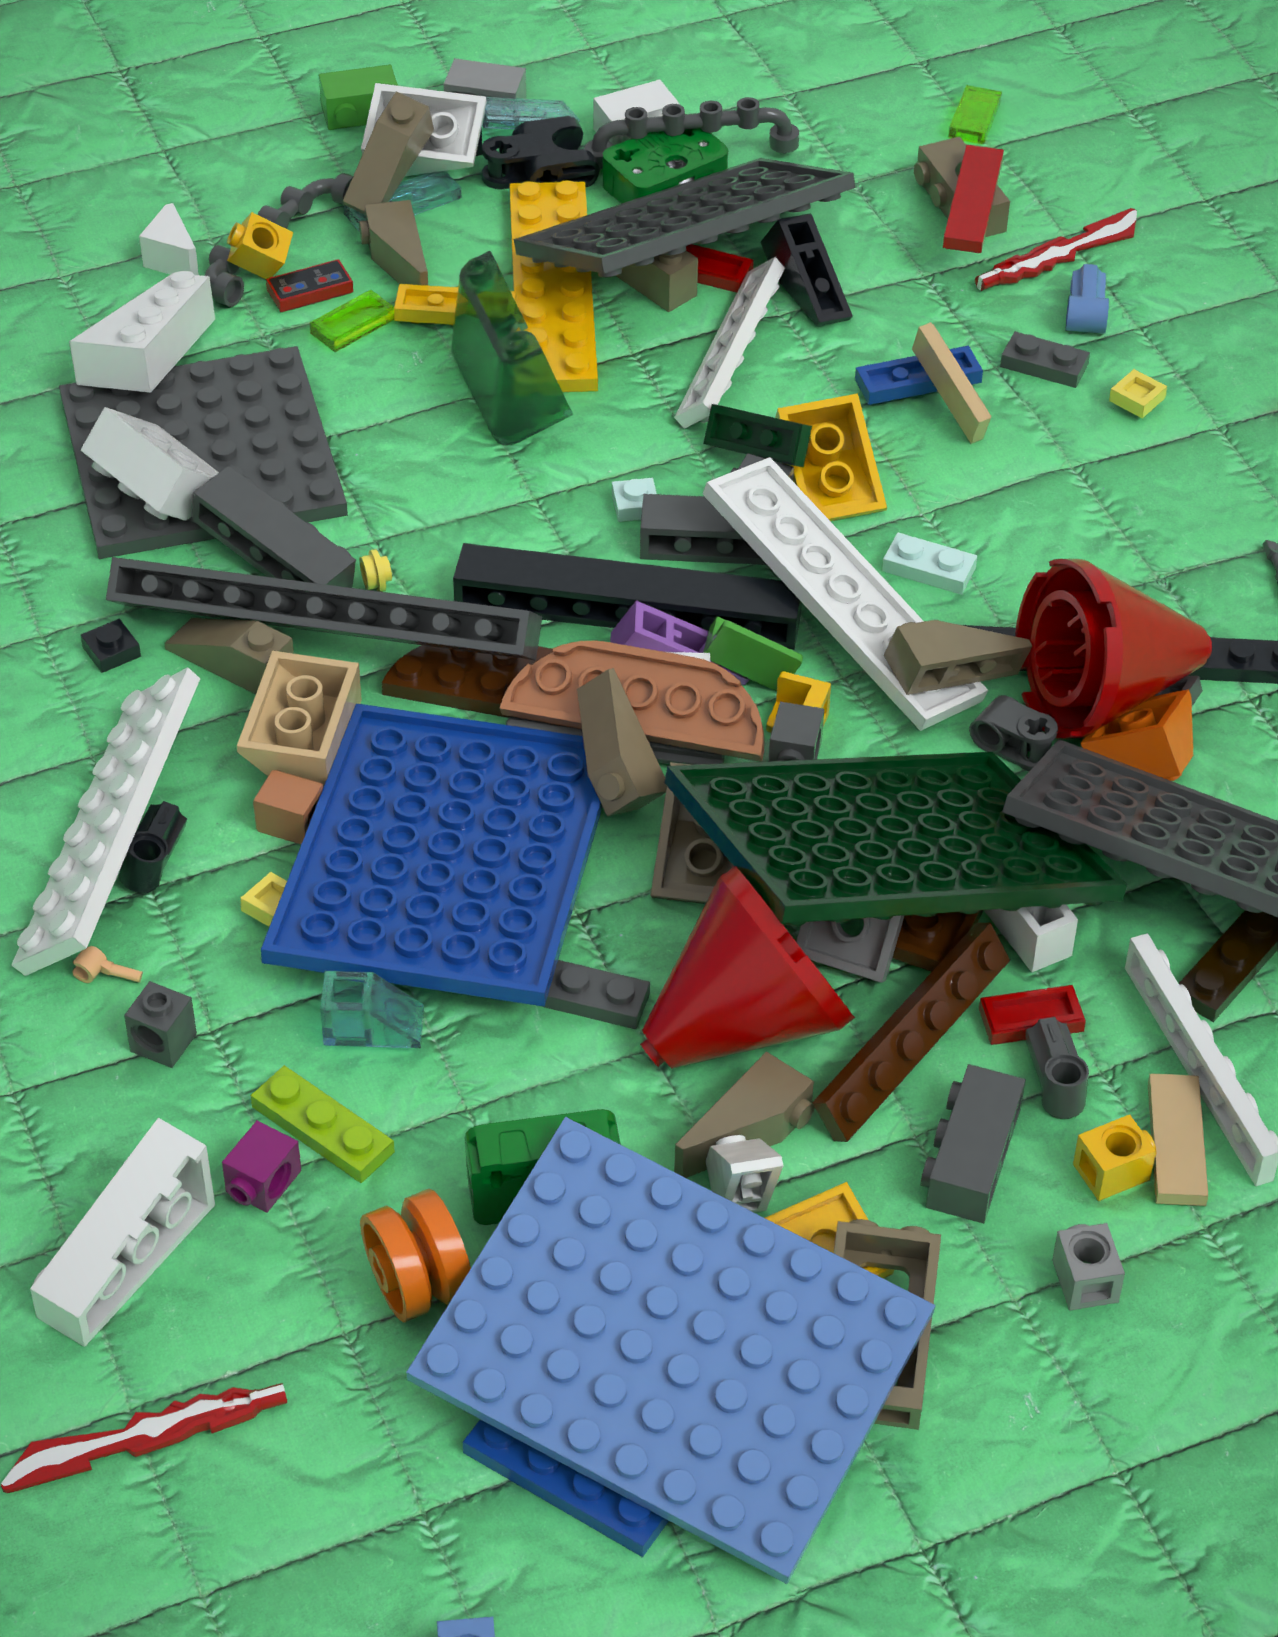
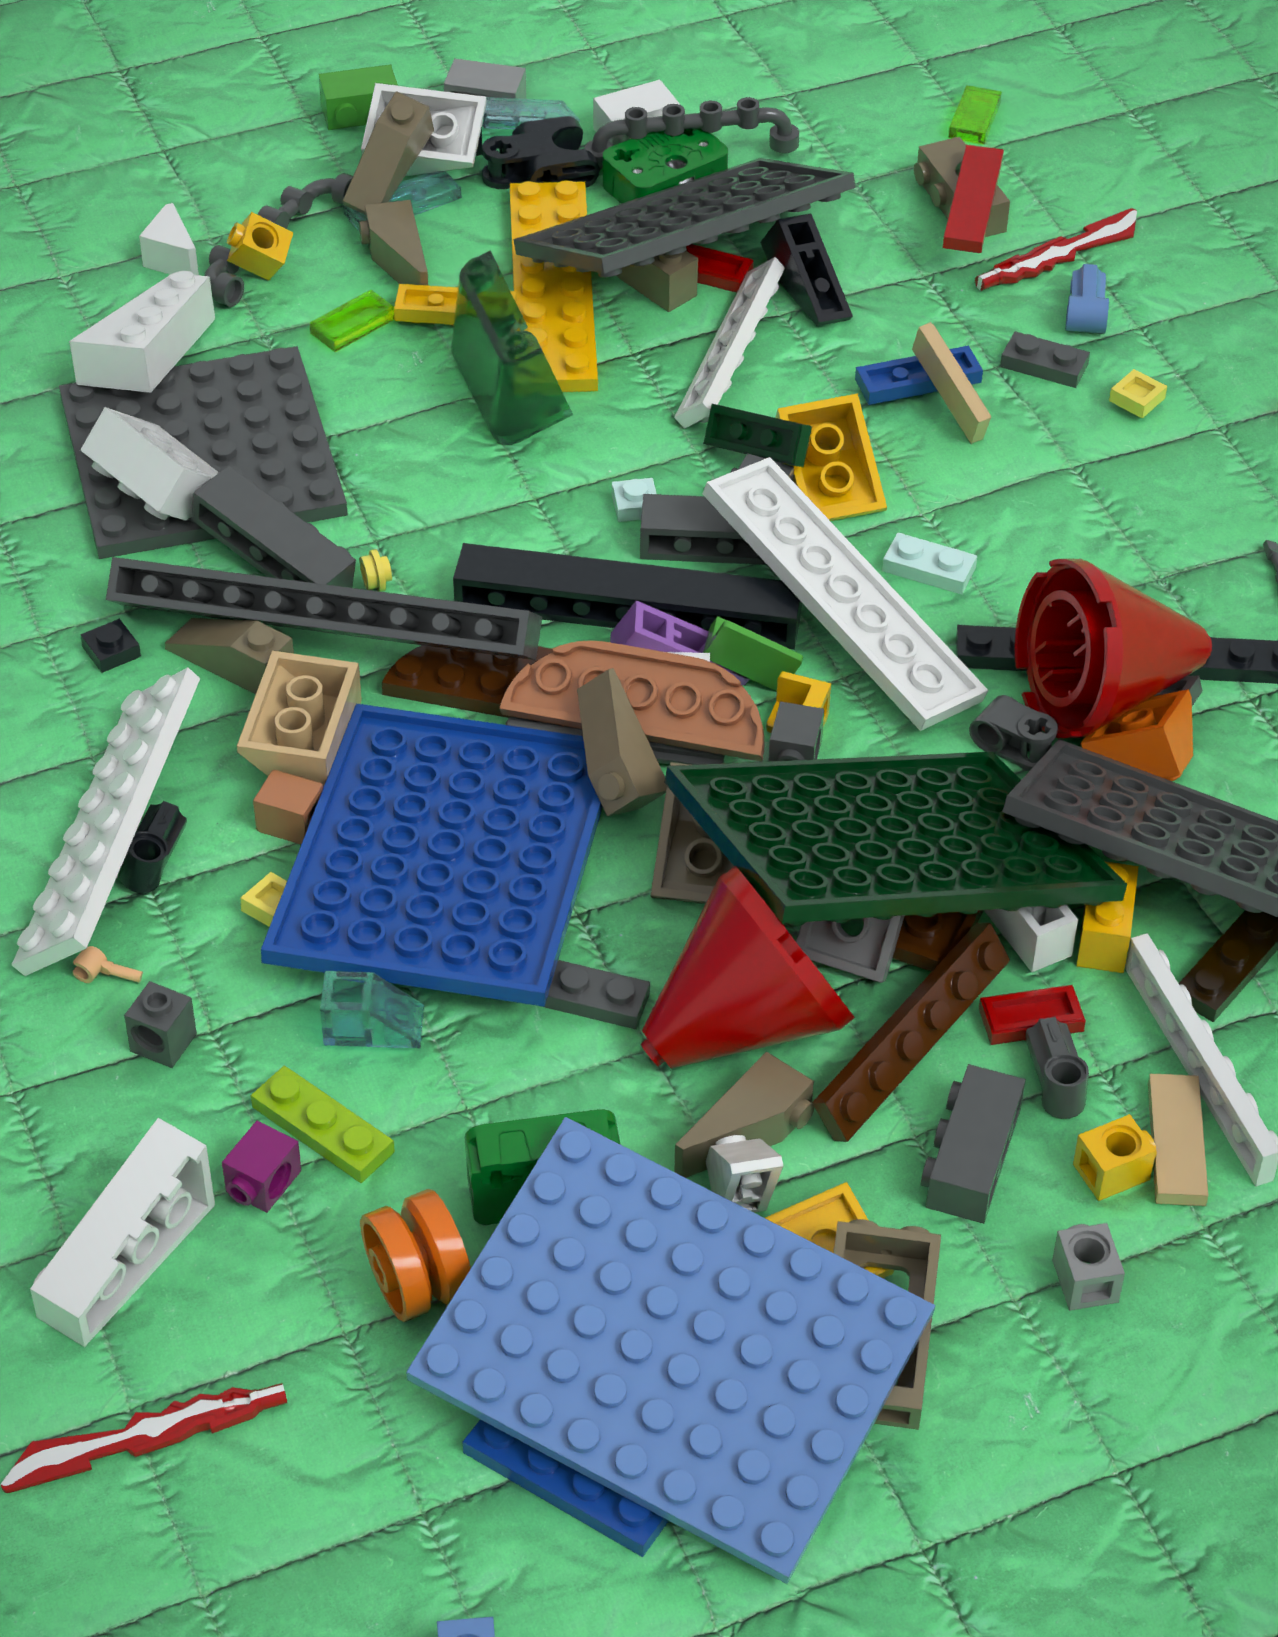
(309, 285): tile -> none
(949, 655): dark tan slope -> none
(1108, 927): none -> yellow brick

